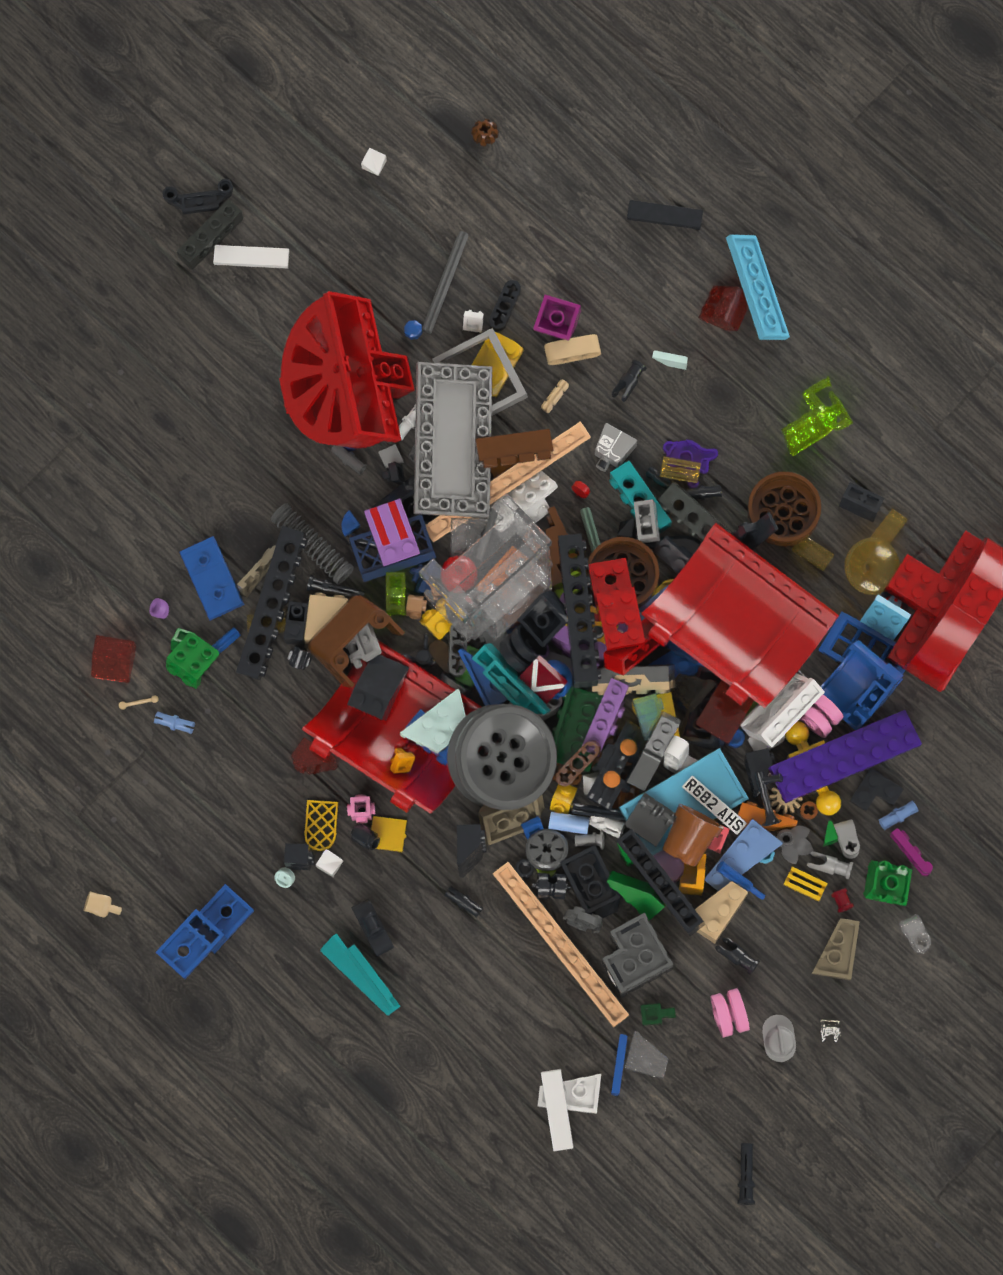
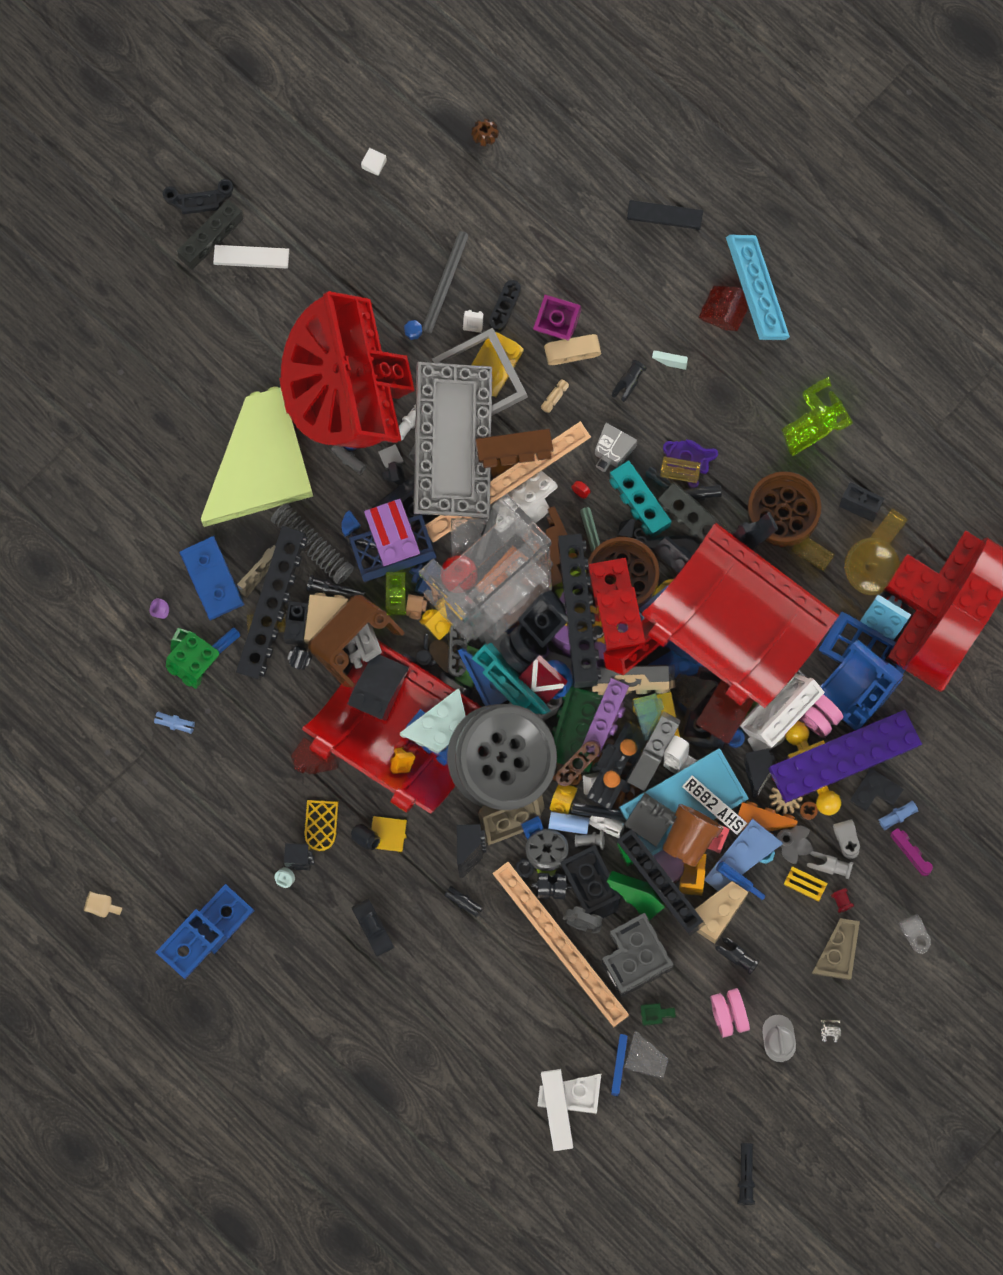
(112, 659): clear red slope -> none
(122, 705): tan hinge -> none
(260, 462): none -> yellowish green slope
(329, 863): white slope -> none
(358, 802): bright pink brick -> none
(360, 972): teal wedge -> none
(646, 521): light grey brick -> none
(762, 784): black piece -> none
(831, 836): green slope -> none
(888, 882): green slope -> none

